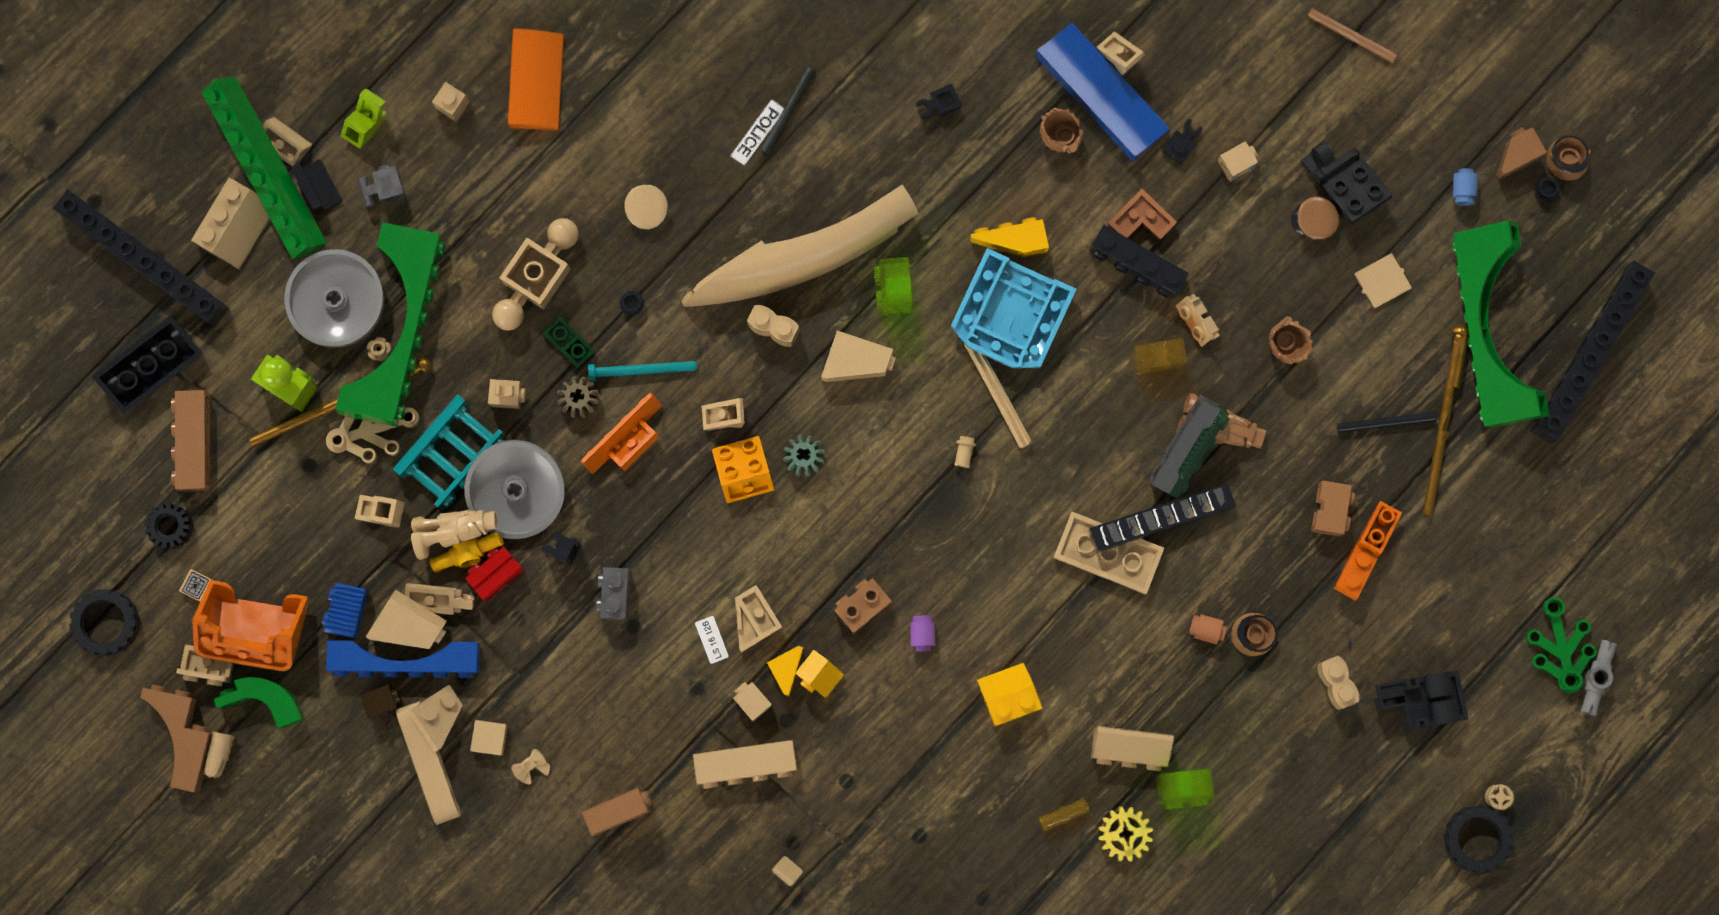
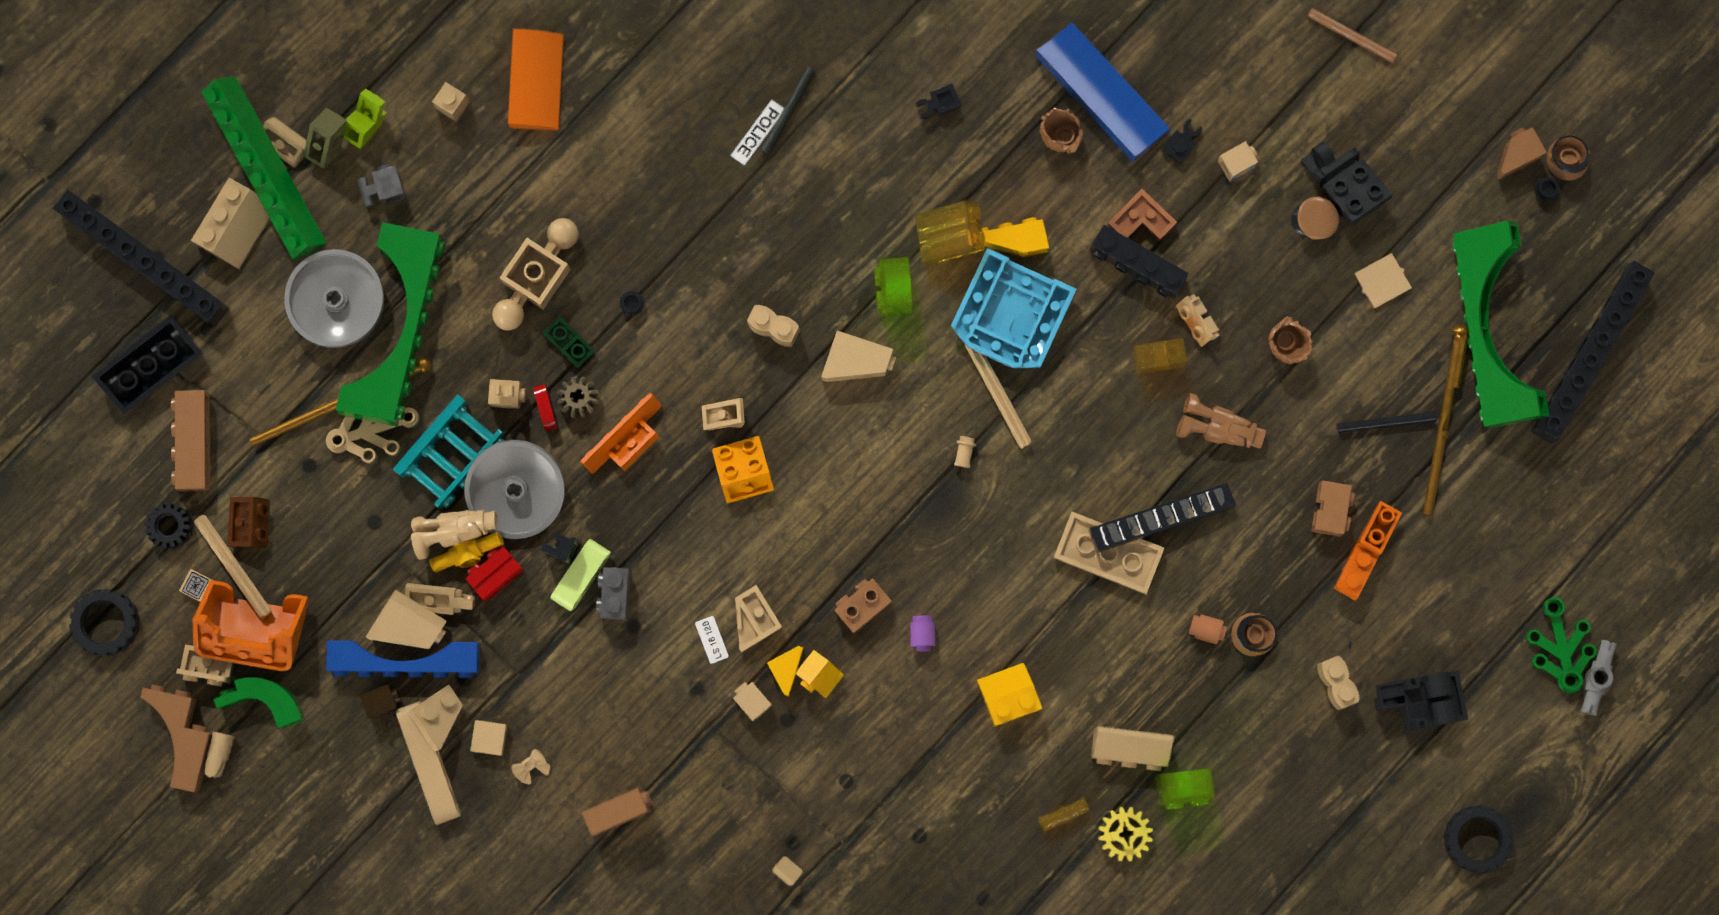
(233, 566): none -> tan axle
(248, 522): none -> reddish brown bracket
(288, 385): lime brick -> none
(317, 186): black panel -> none
(325, 138): none -> olive brick
(345, 610): blue brick -> none
(379, 355): tan plate -> none
(380, 510): tan brick -> none
(545, 407): none -> red beam
(580, 575): none -> yellowish green beam
(640, 369): teal bar -> none
(646, 206): tan piece -> none
(745, 762): tan brick -> none
(800, 259): tan slope -> none
(804, 447): sand green gear -> none
(950, 232): none -> clear yellow brick
(1120, 52): tan slope -> none
(1189, 446): dark grey piece -> none
(1465, 187): medium blue brick -> none
(1504, 797): tan wheel -> none

